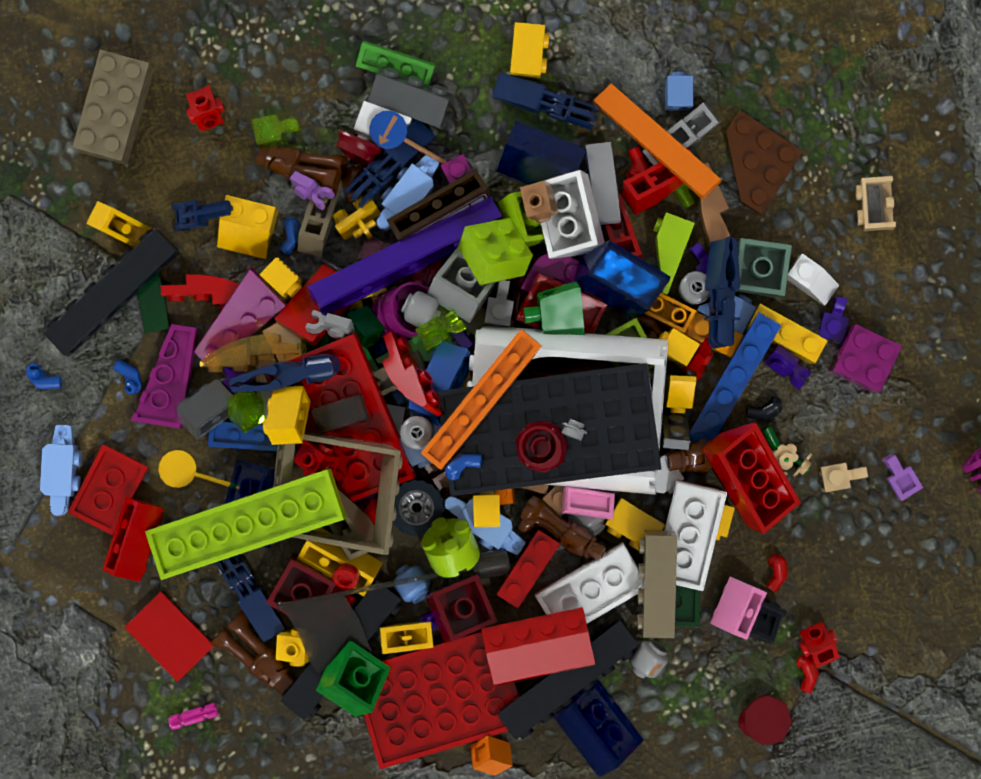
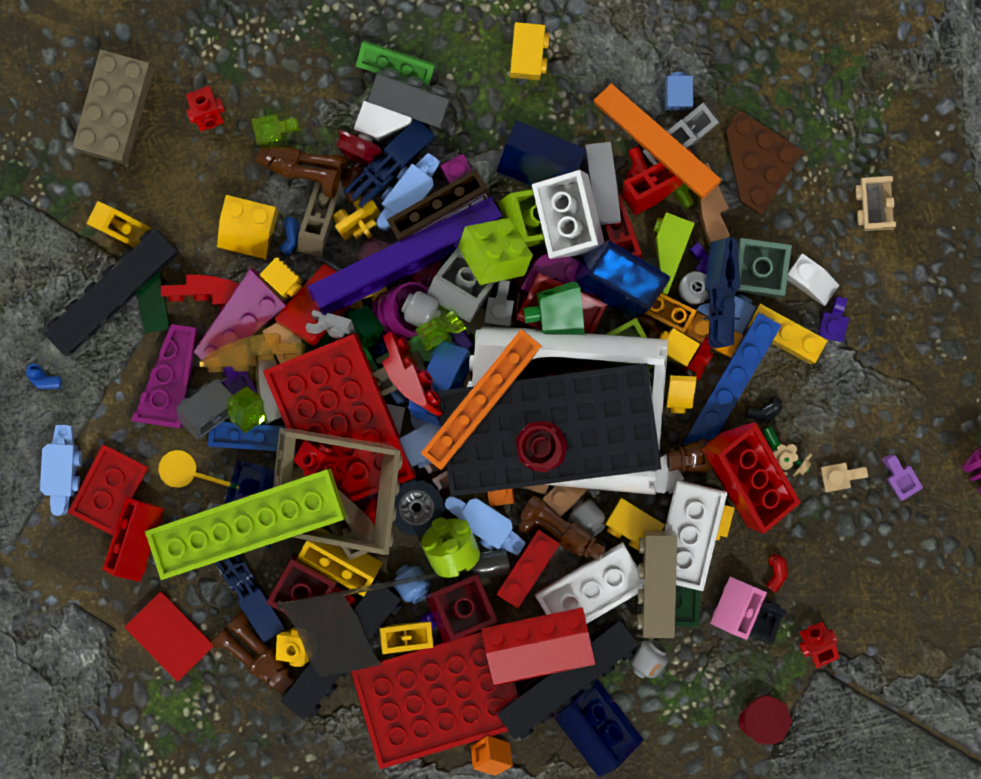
(132, 376): blue arm -> none
(193, 716): dark pink axle -> none
(197, 213): dark blue connector -> none
(287, 415): yellow brick -> none
(307, 188): medium lavender plate -> none
(312, 368): dark blue arm -> none
(340, 413): clear smoke slope -> none
(346, 576): red tile -> none
(354, 680): green slope -> none
(390, 130): blue piece -> none
(407, 430): light grey head -> none
(461, 461): blue arm -> none
(486, 509): yellow brick -> none
(537, 99): dark blue arm -> none
(539, 201): medium nougat brick -> none
(574, 429): light grey plate -> none
(588, 502): bright pink tile -> none
(675, 432): dark grey plate -> none
(785, 363): dark purple plate -> none
(810, 672): red arm -> none
(865, 358): magenta brick -> none

